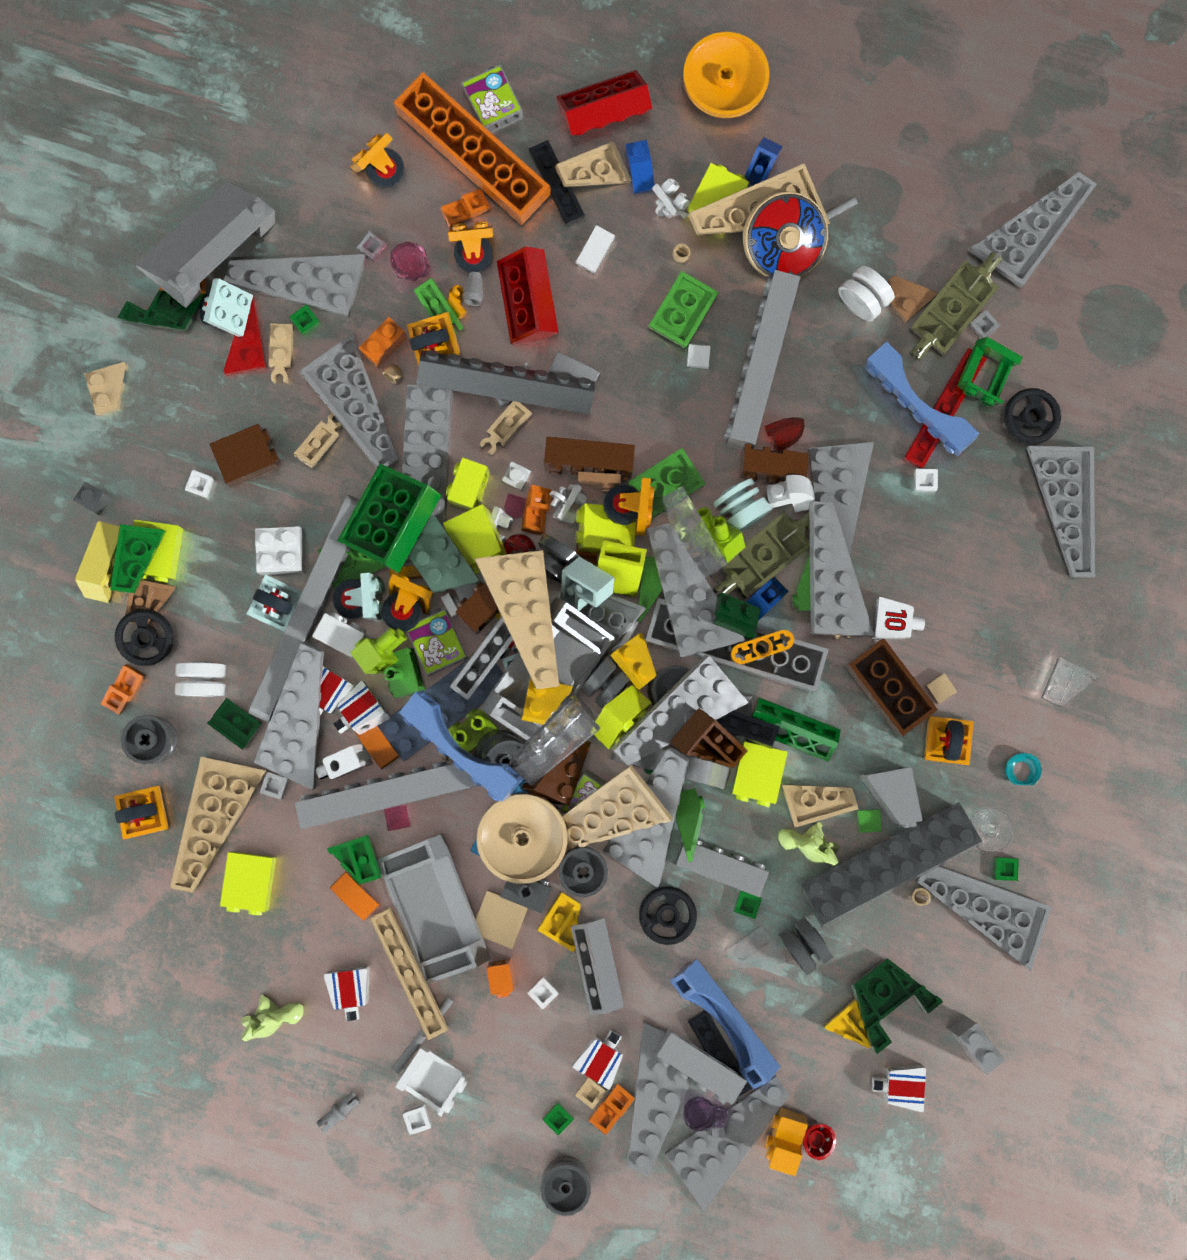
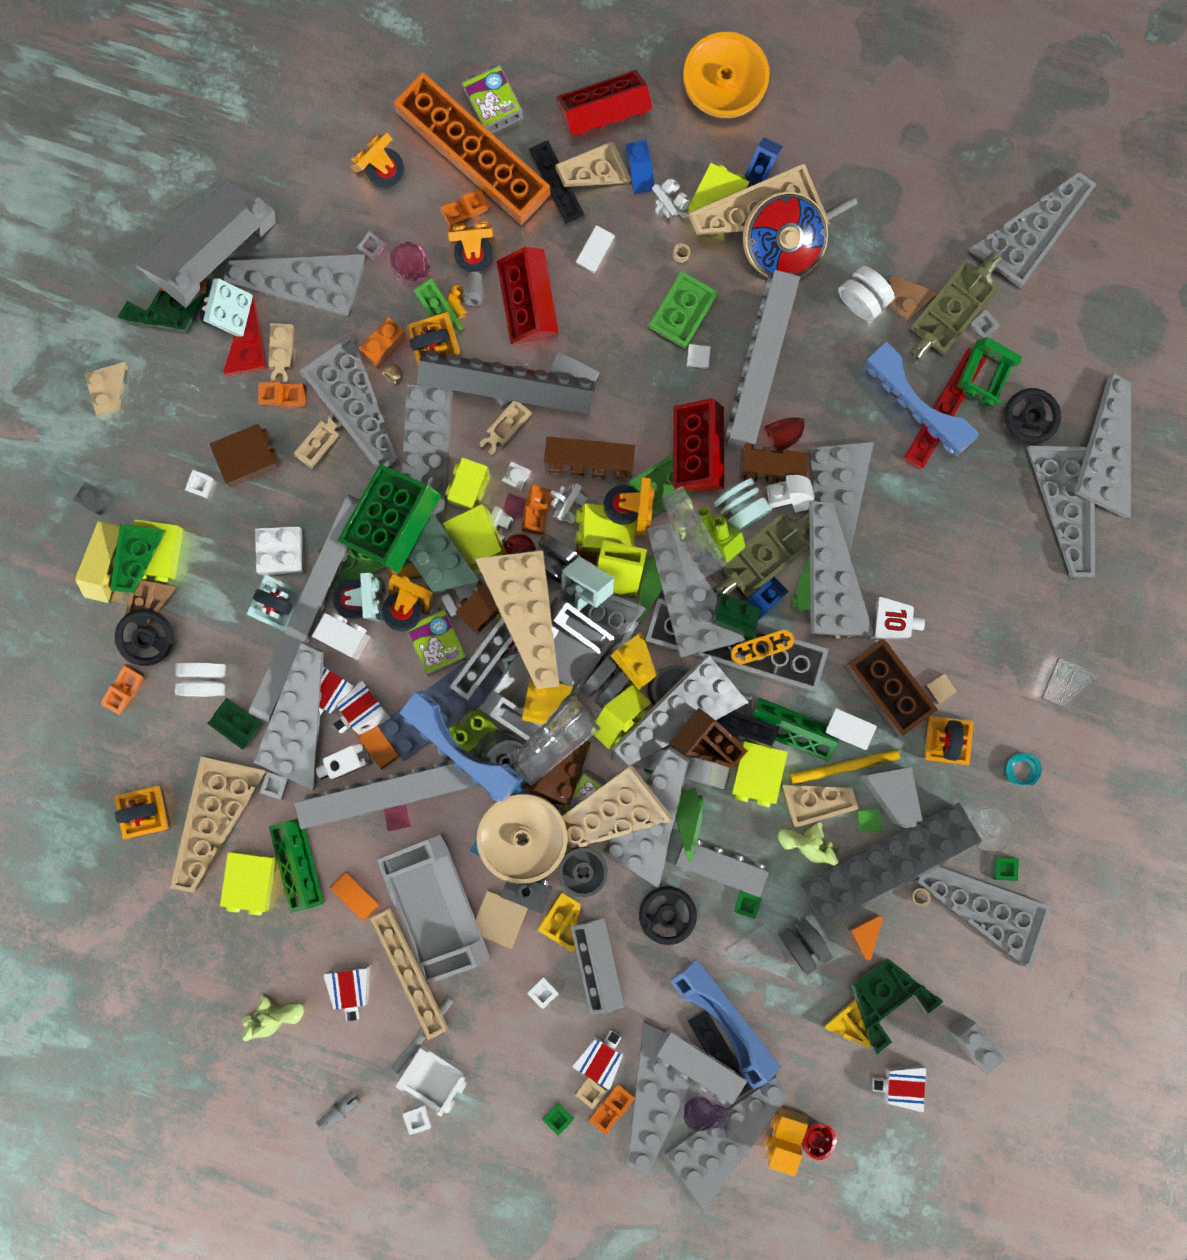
(162, 739): dark grey wheel -> none
(282, 394): none -> orange slope
(299, 865): none -> green fence
(304, 320): green tile -> none
(358, 859): green wing -> none
(377, 654): lime brick -> none
(405, 674): bright green brick -> none
(501, 977): orange brick -> none
(553, 1191): dark grey wheel -> none
(600, 481): medium nougat wing -> none
(698, 446): none -> red slope
(845, 766): none -> yellow piece
(850, 729): none -> white panel
(866, 934): none -> orange slope
(925, 480): white tile -> none
(1107, 461): none -> light grey wing

